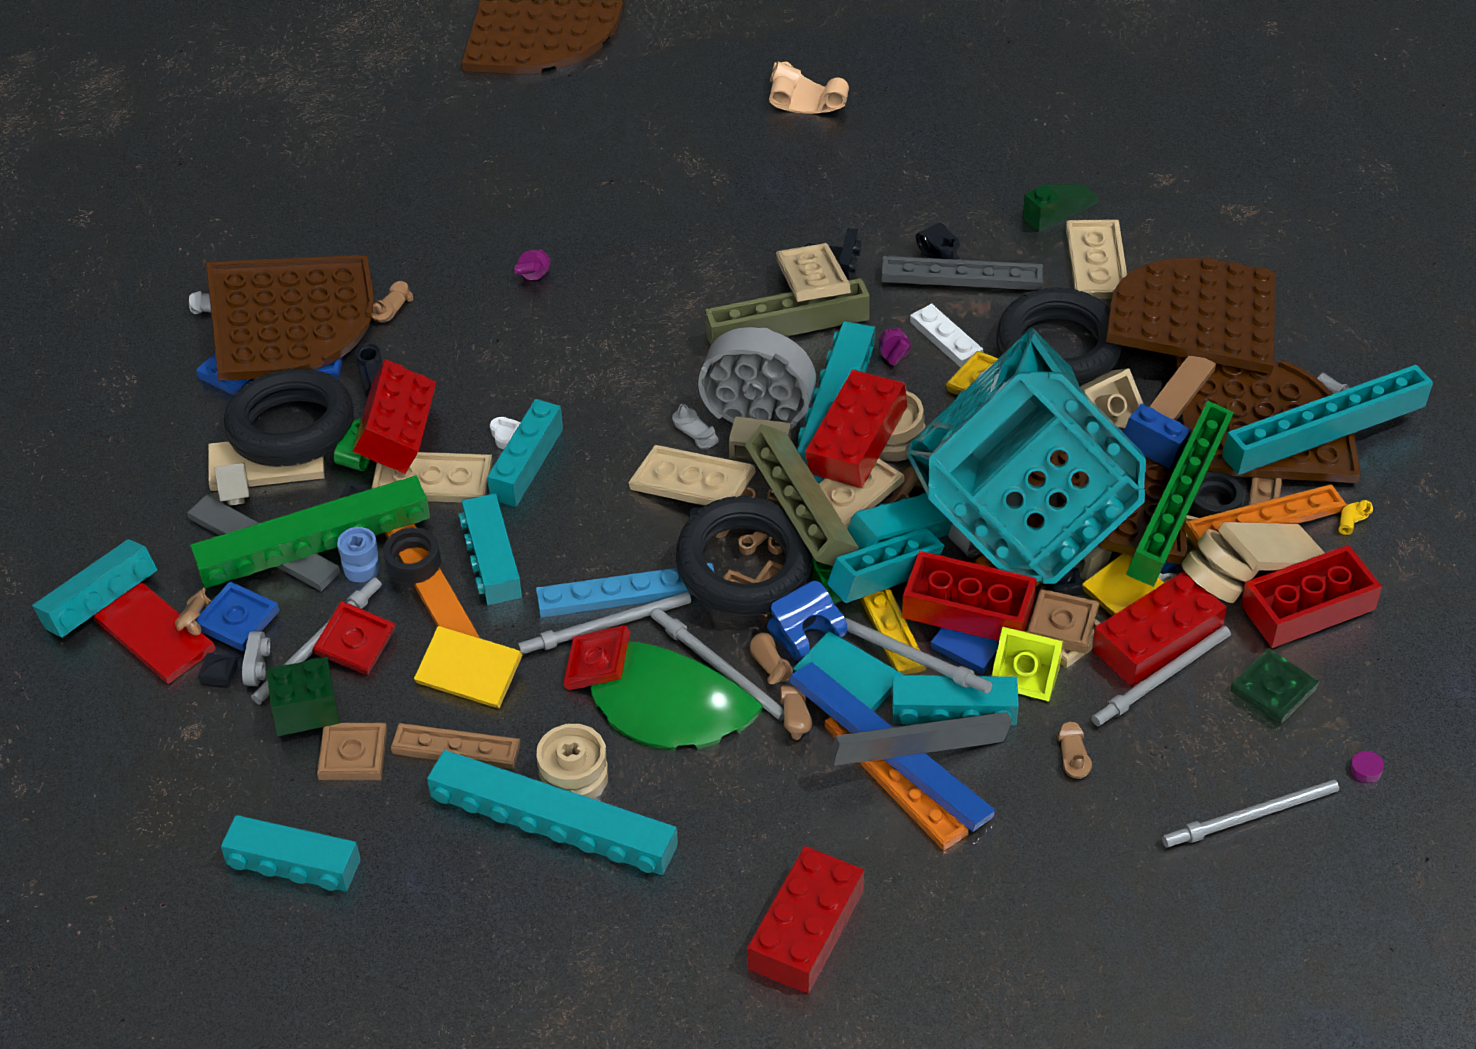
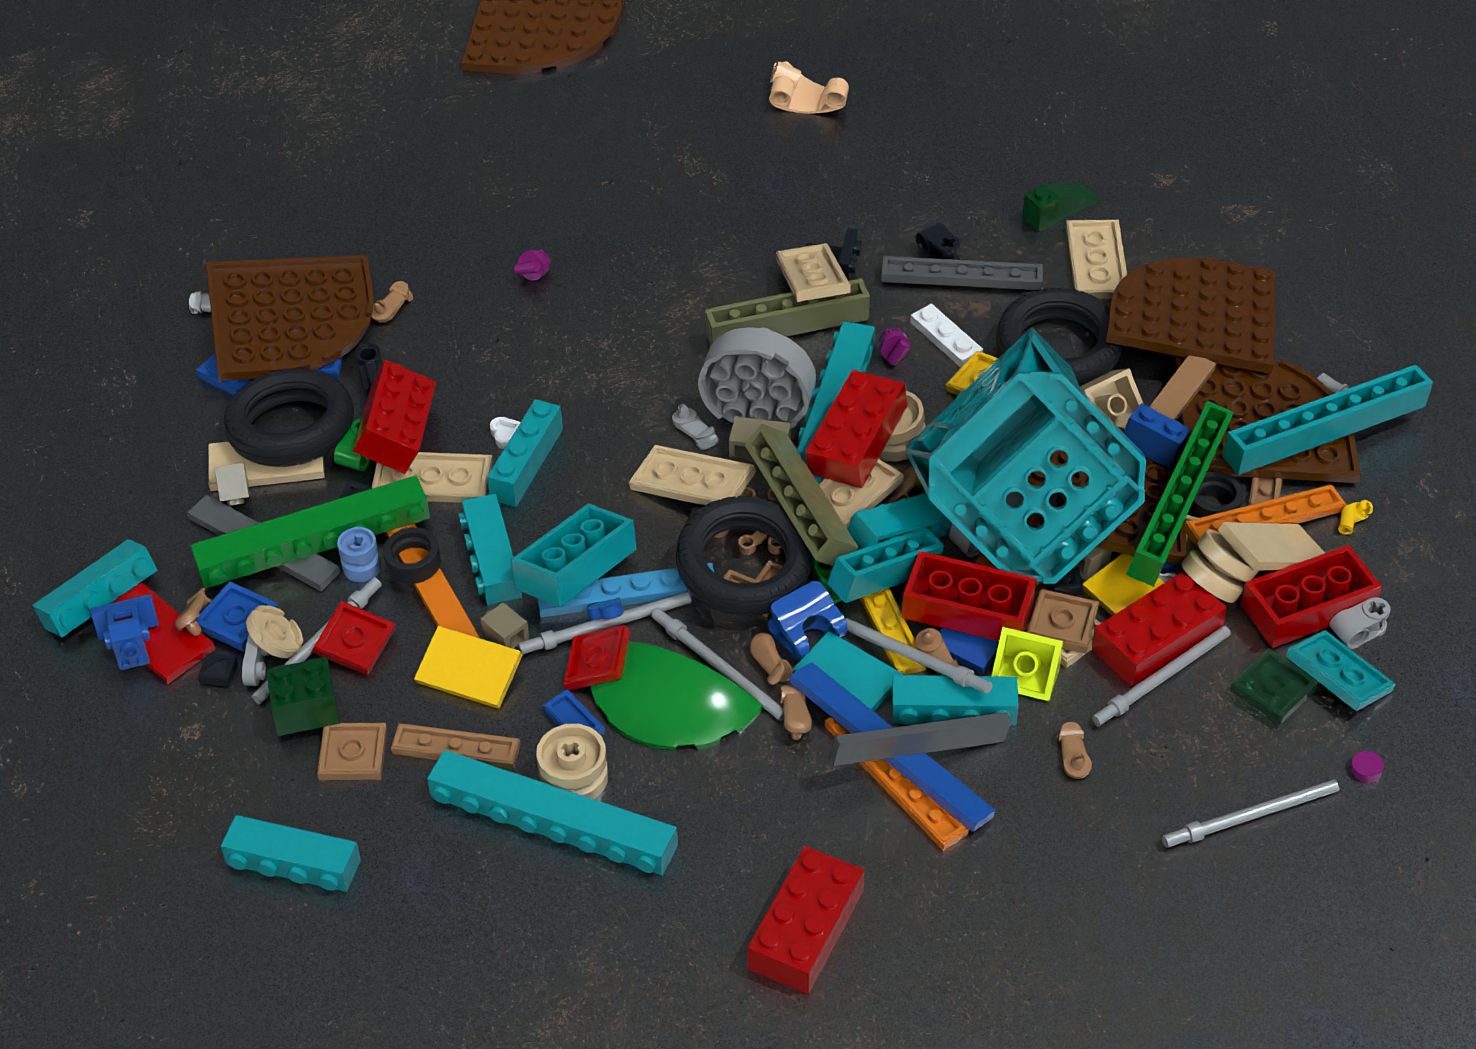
(128, 635): none -> blue tile
(274, 632): none -> tan tile
(504, 627): none -> dark tan brick
(569, 710): none -> blue tile
(573, 555): none -> teal brick
(606, 609): none -> blue tile
(932, 643): none -> medium nougat piece
(1340, 670): none -> teal tile
(1361, 622): none -> light grey piece

